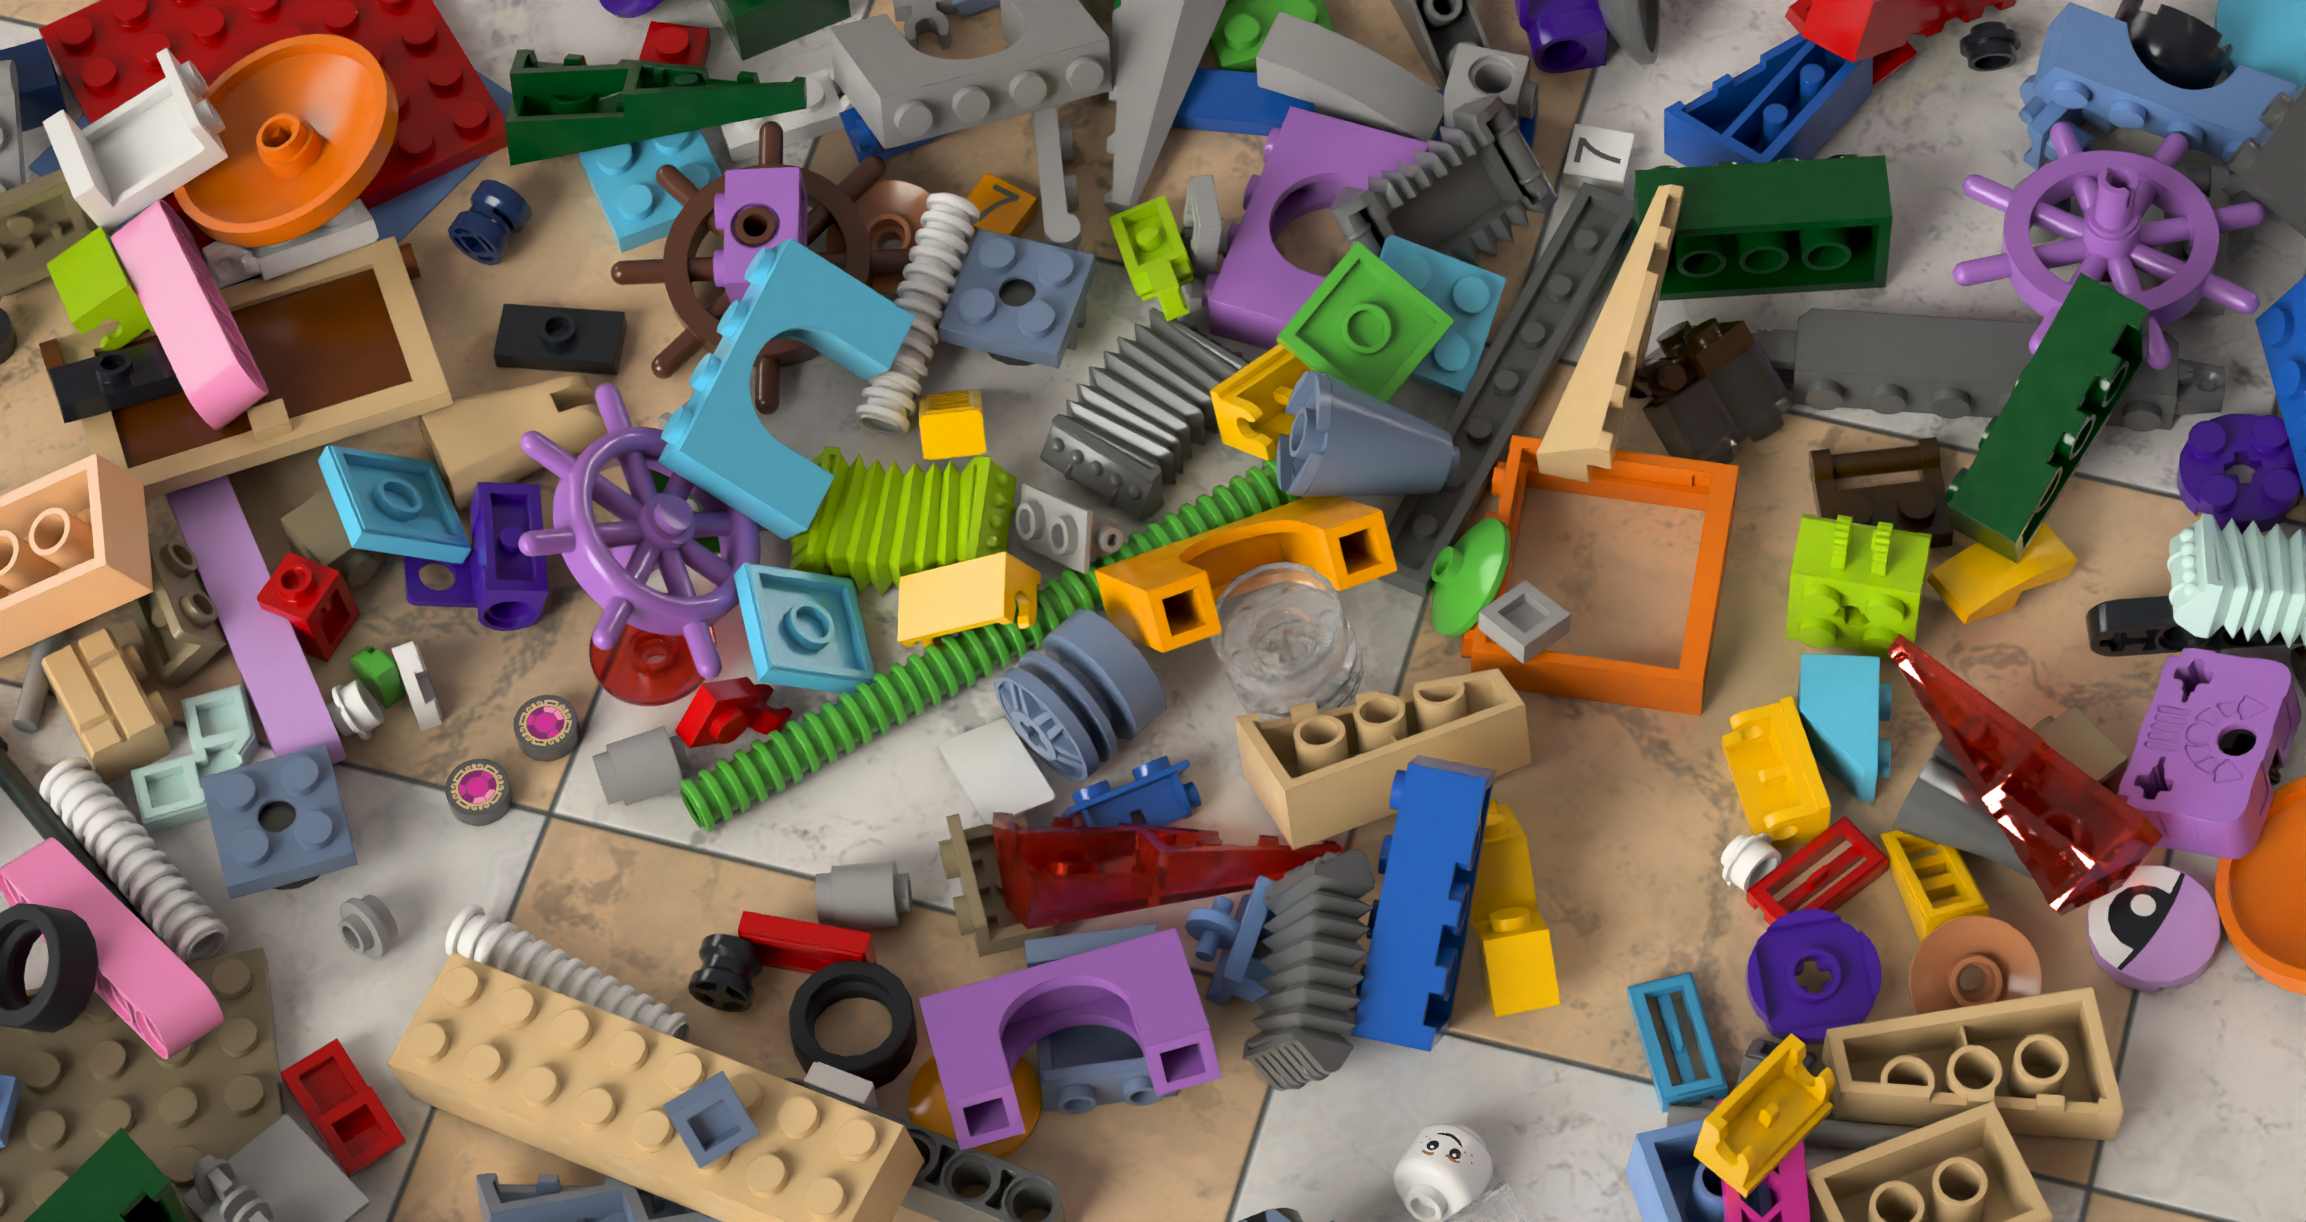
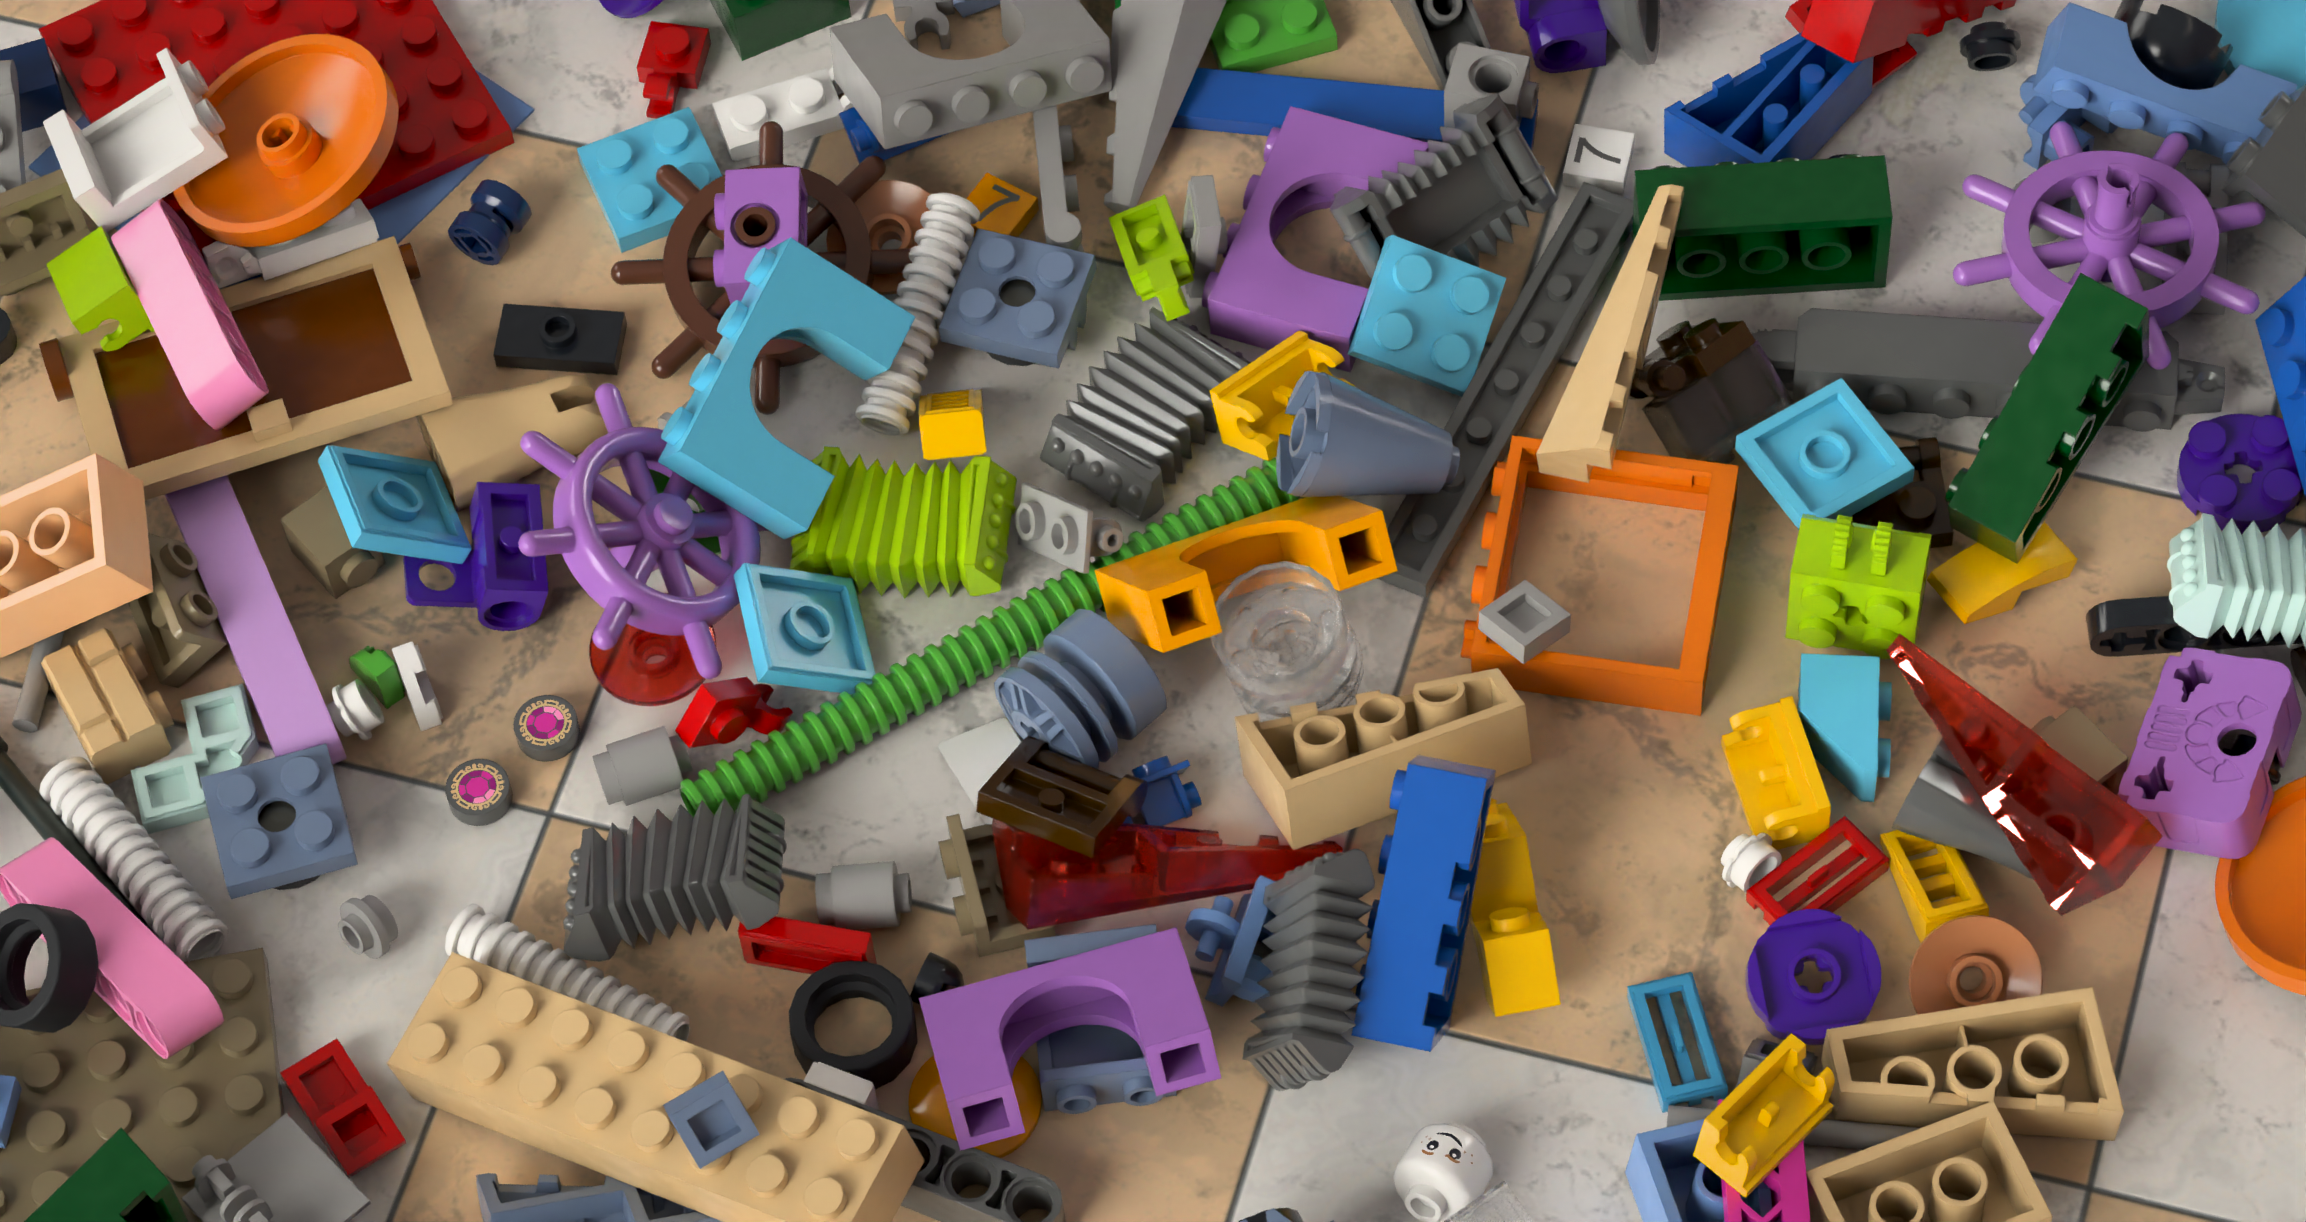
(113, 381): black plate -> none
(313, 601): red bracket -> none
(594, 107): dark green wedge -> none
(673, 875): none -> dark grey piece
(726, 973): black wheel -> none
(935, 976): none -> black hinge
(966, 598): yellow hinge -> none
(1060, 797): none -> dark brown plate
(1346, 80): light grey slope -> none
(1365, 326): bright green plate -> none
(1469, 576): bright green dish -> none
(1824, 456): none -> medium azure plate
(2154, 930): tile -> none

